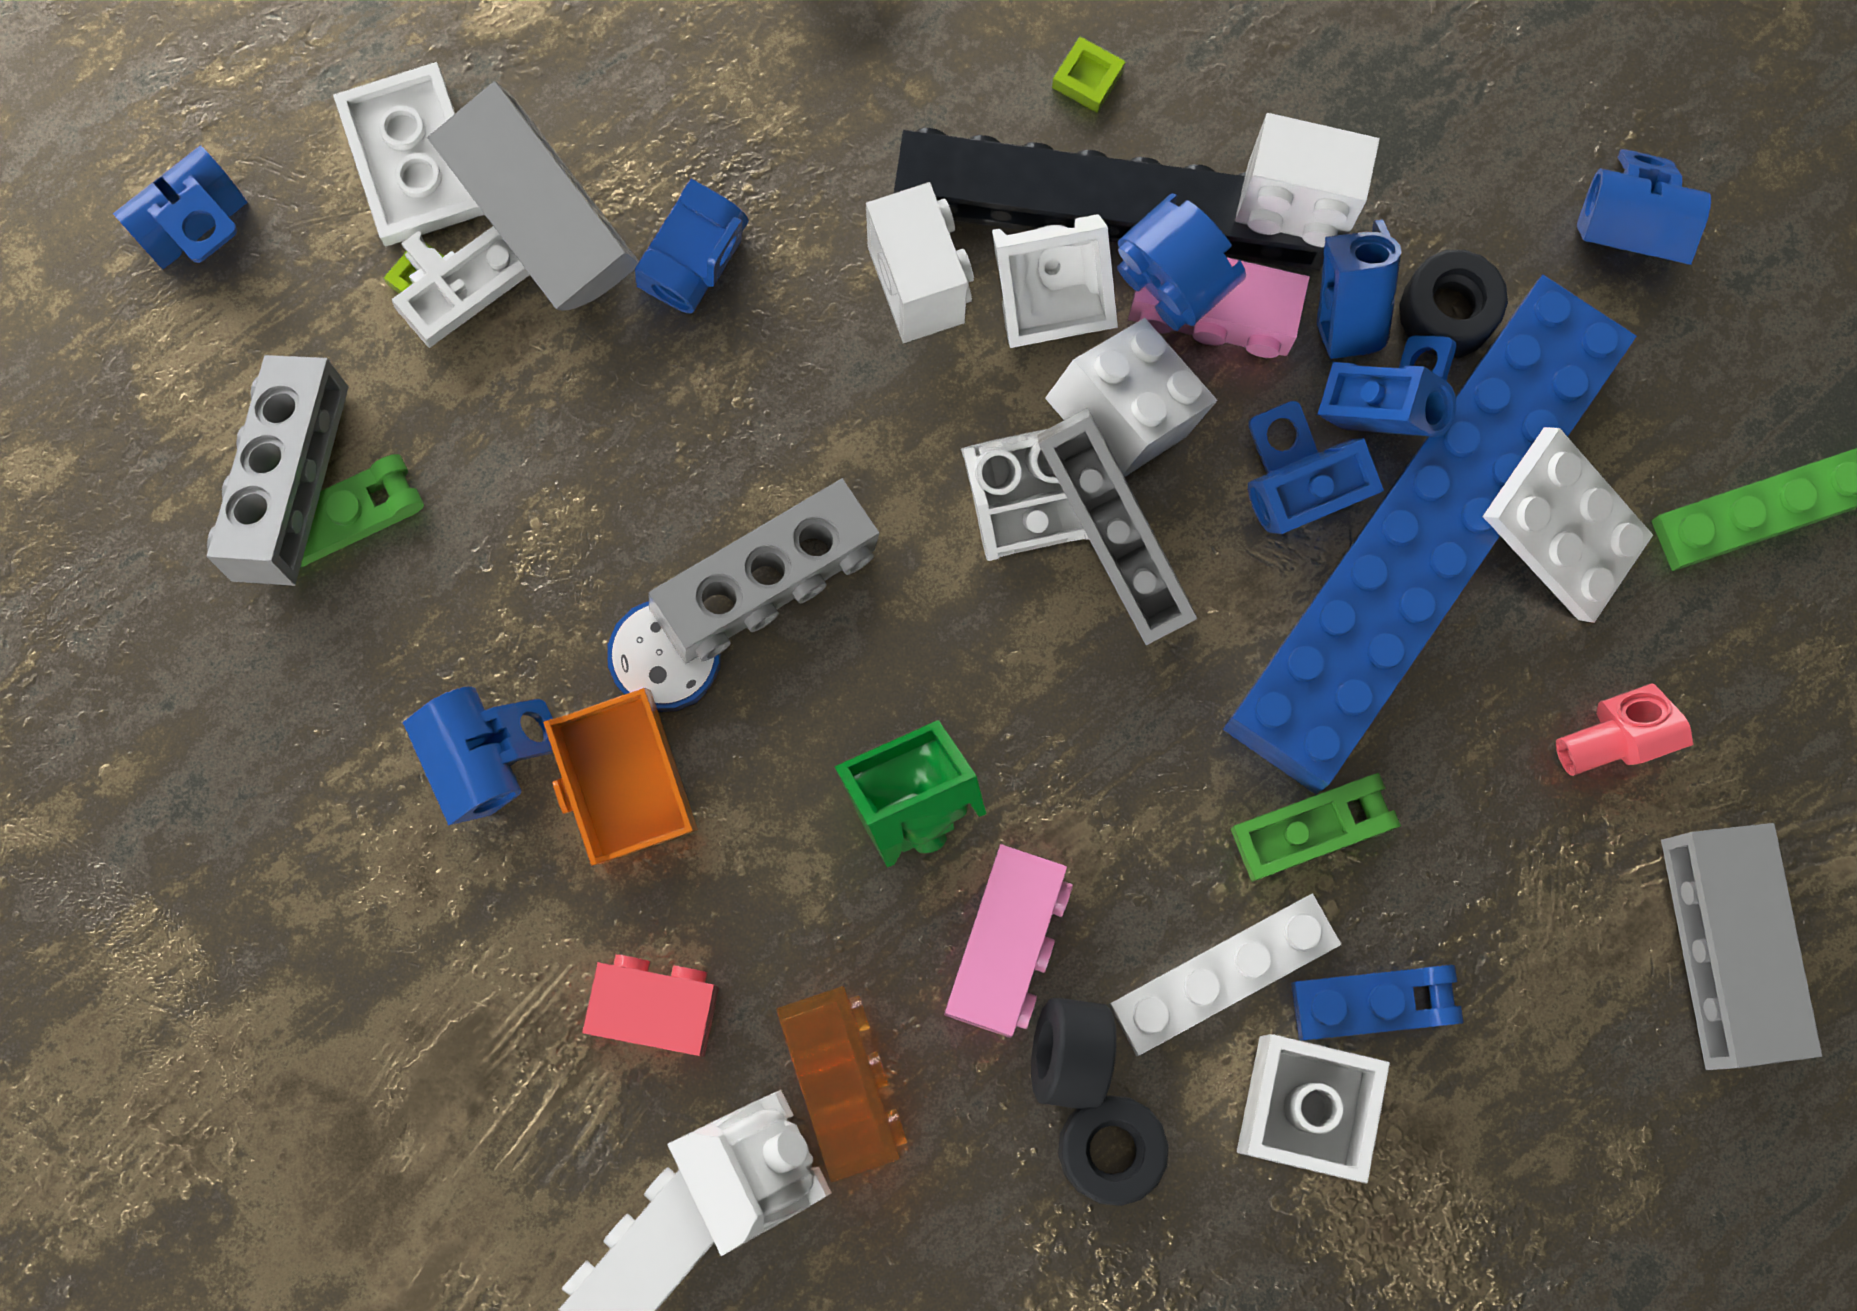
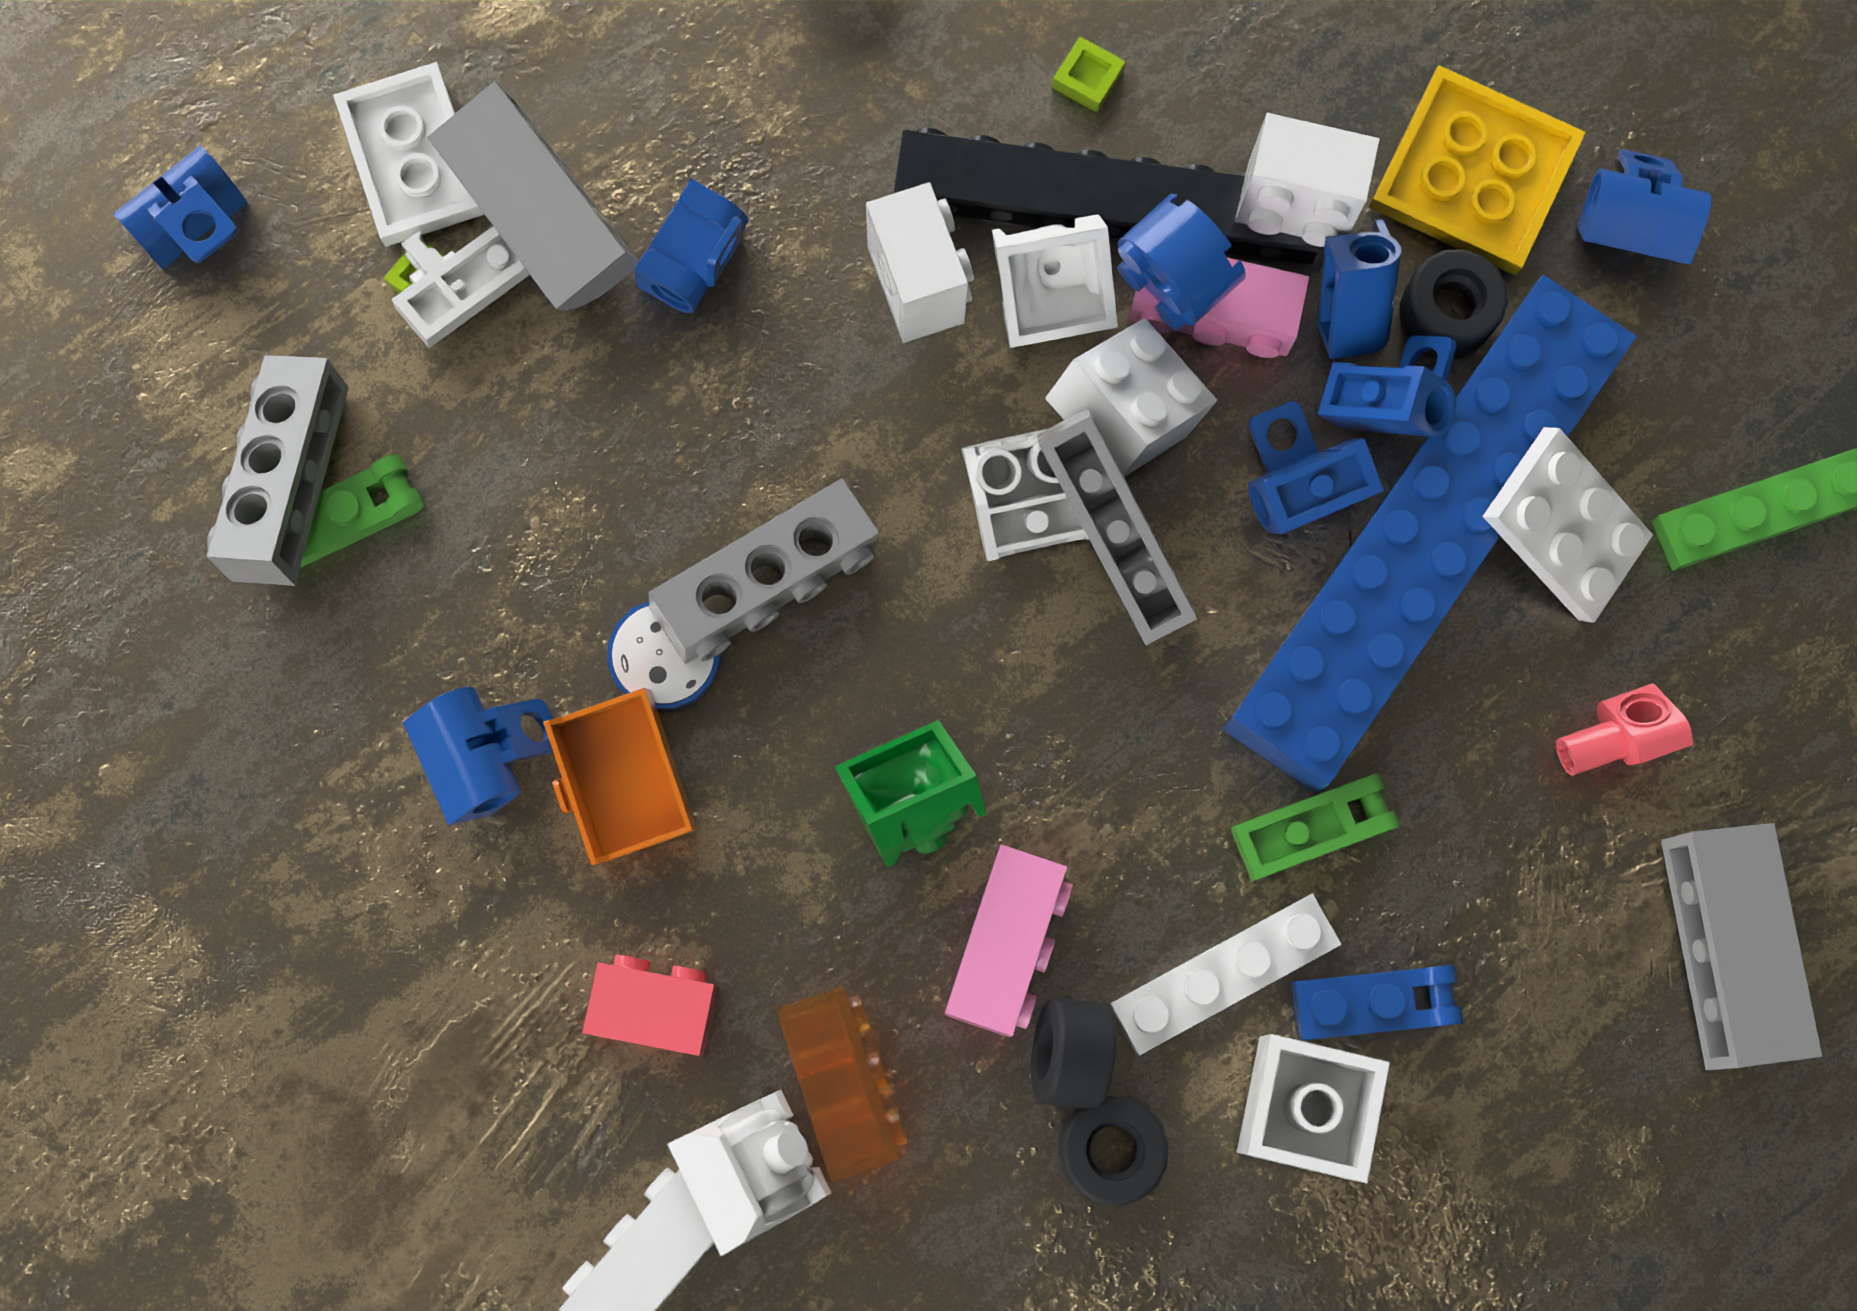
(1477, 170): none -> yellow plate

